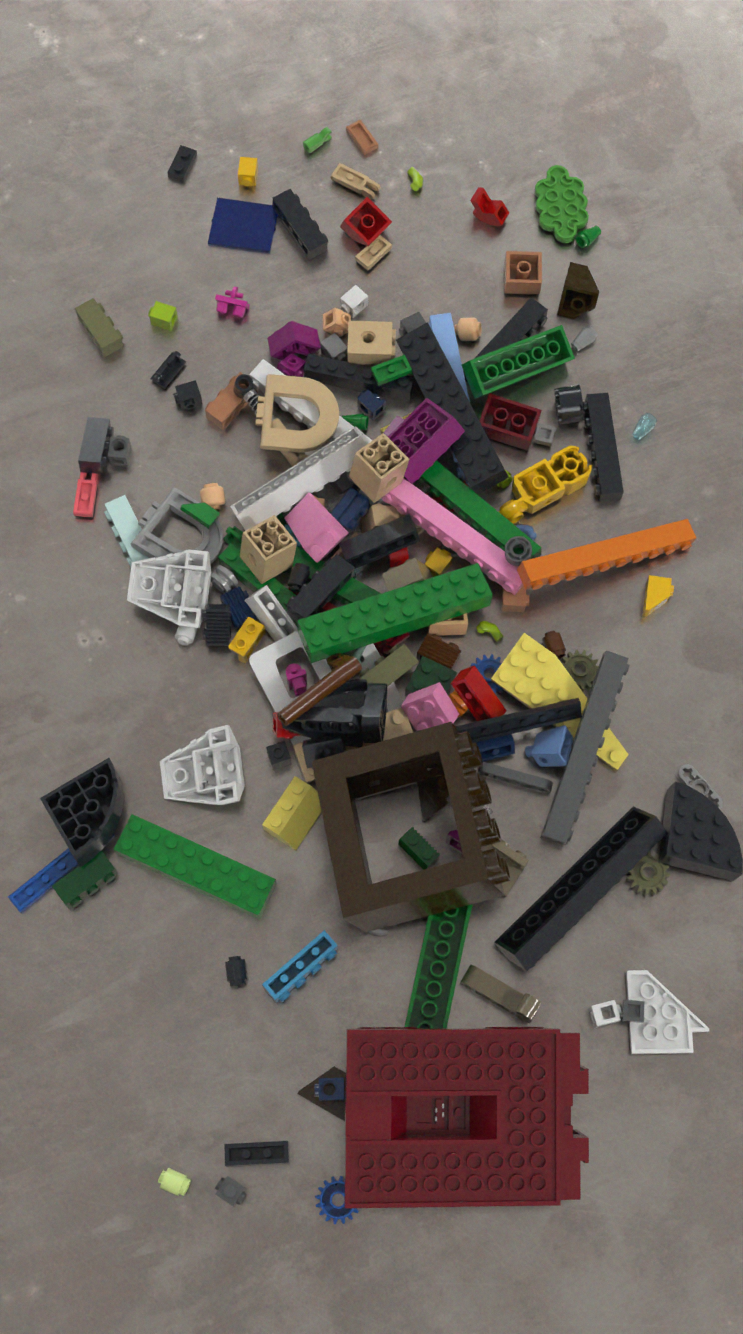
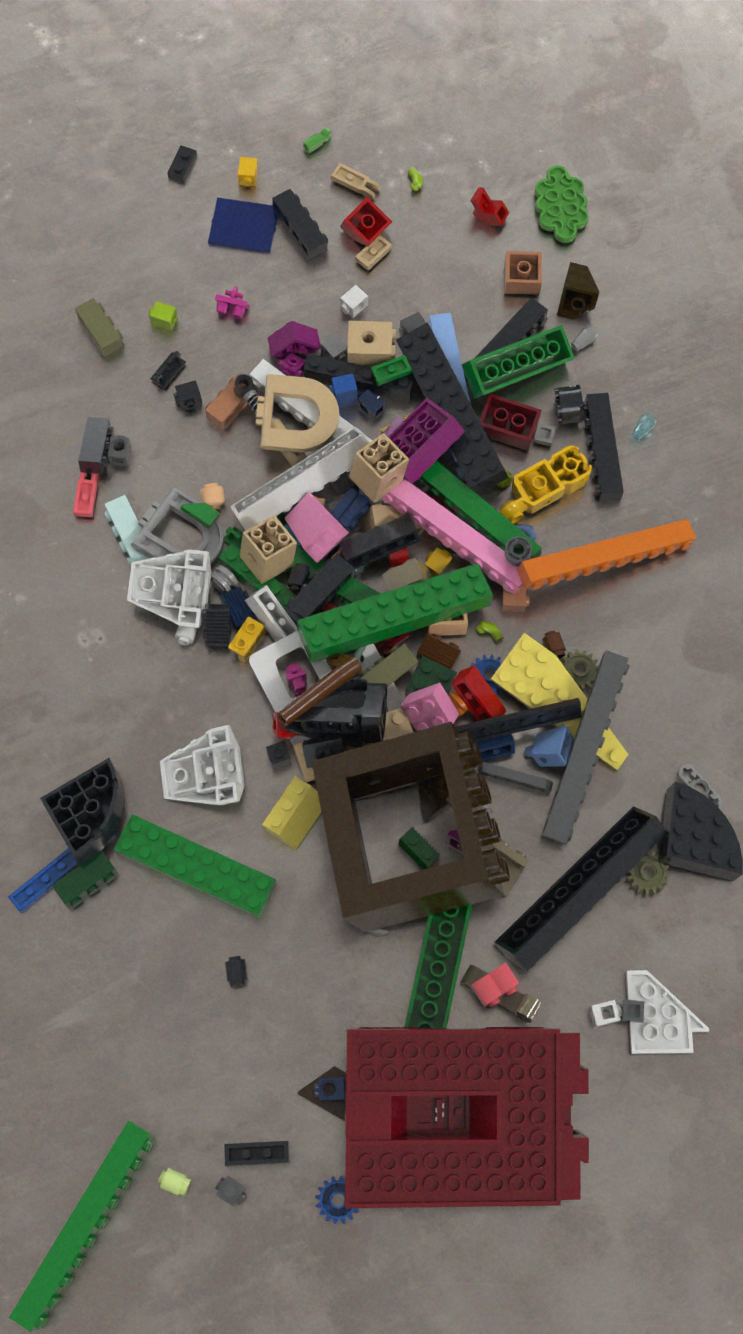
(81, 1228): none -> green brick
(300, 966): dark azure brick -> none
(336, 322): light nougat brick -> none
(344, 391): none -> blue brick
(357, 420): green cone -> none
(362, 137): nougat tile -> none
(468, 329): light nougat head -> none
(495, 985): none -> coral brick
(587, 236): green cone -> none
(656, 593): yellow slope -> none

